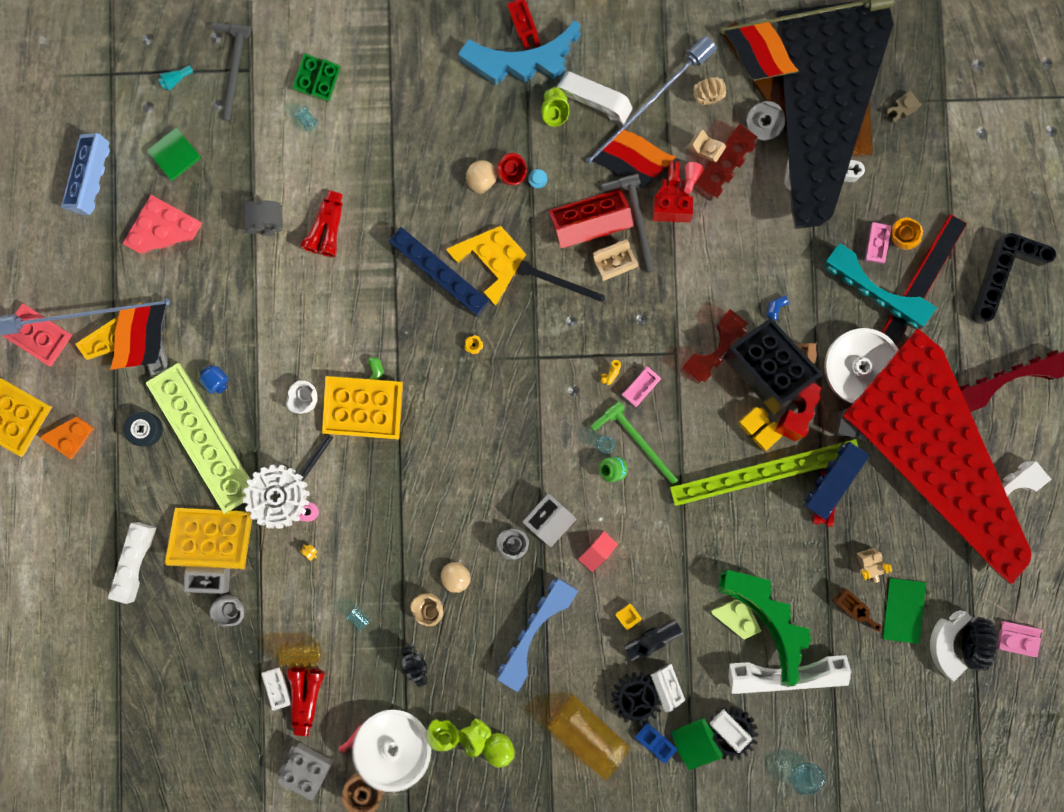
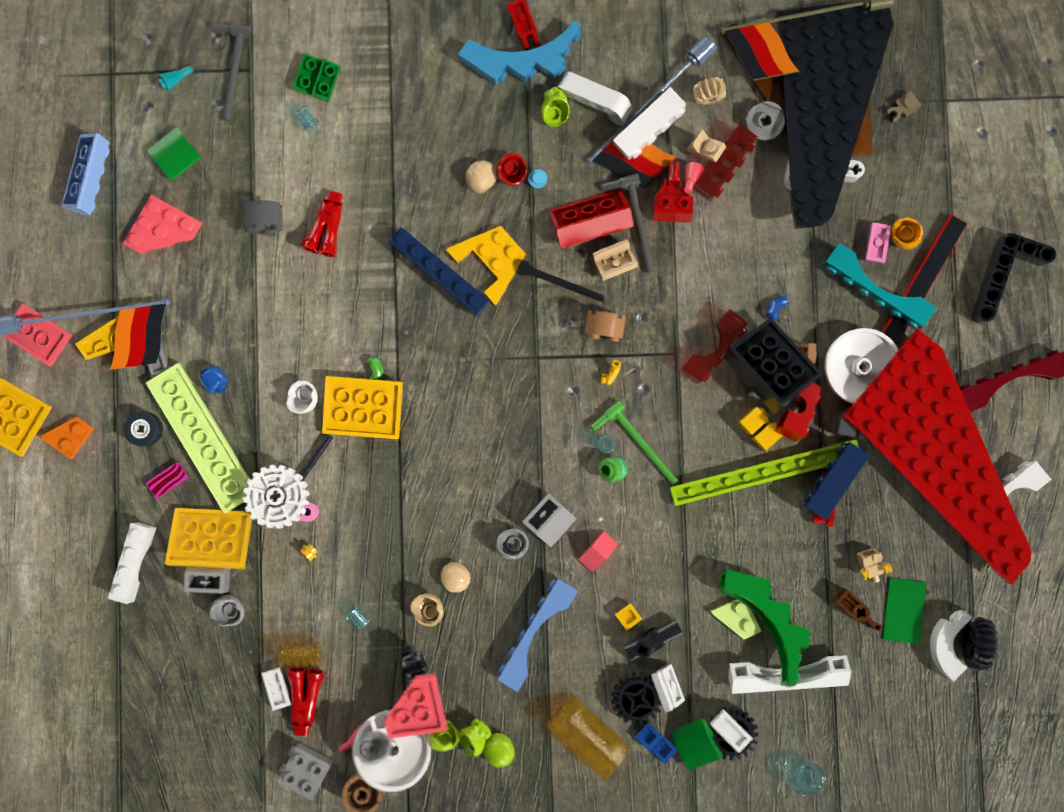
(167, 480): none -> tile
(373, 747): none -> light grey hair
(417, 710): none -> coral plate
(474, 339): yellow plate -> none
(605, 324): none -> medium nougat brick
(641, 386): bright pink plate -> none
(650, 124): none -> white wedge
(1019, 639): bright pink plate -> none

